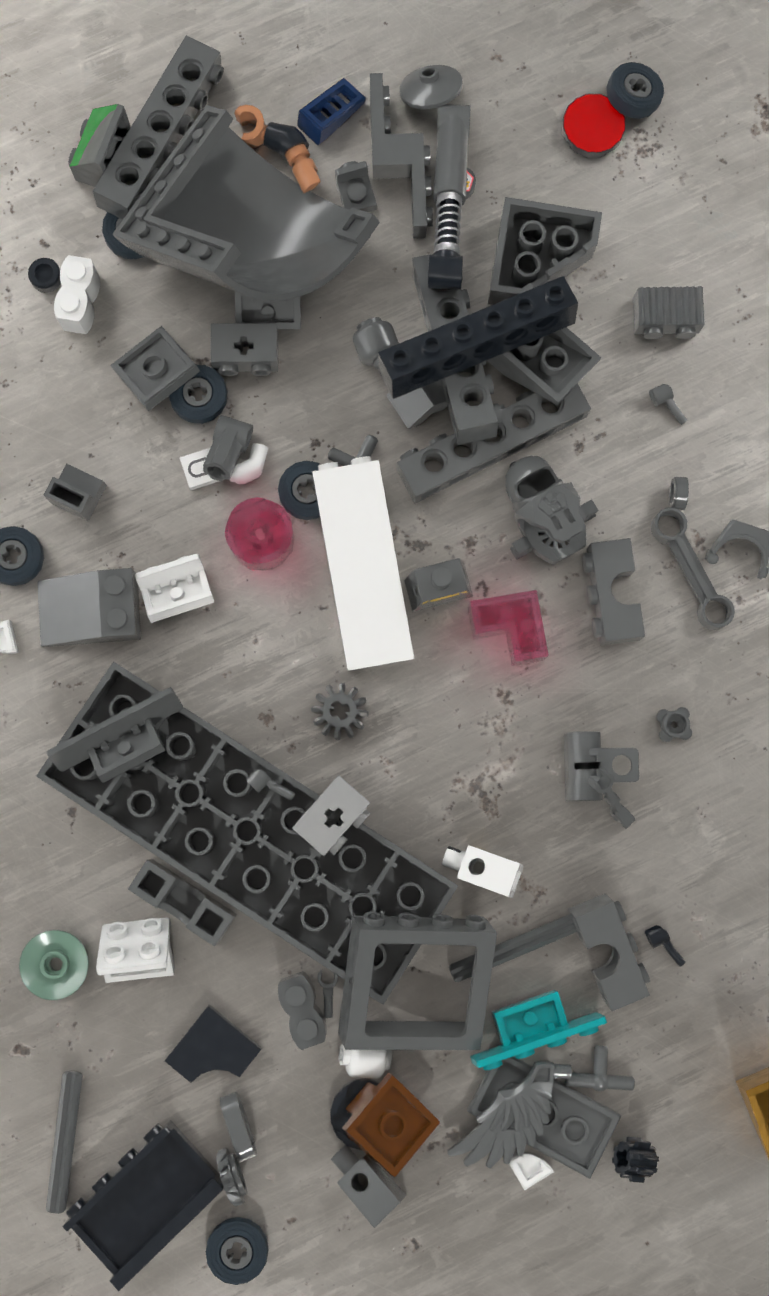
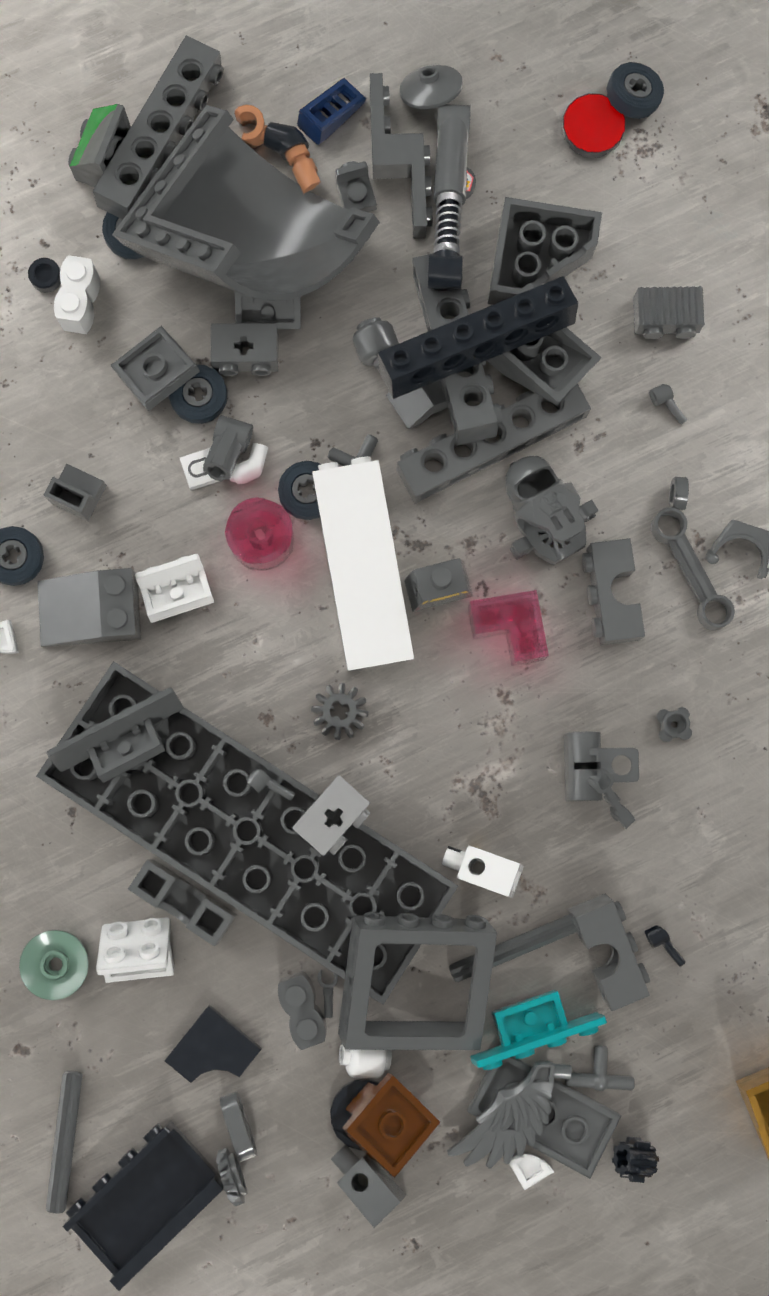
(251, 1262): black bush -> none

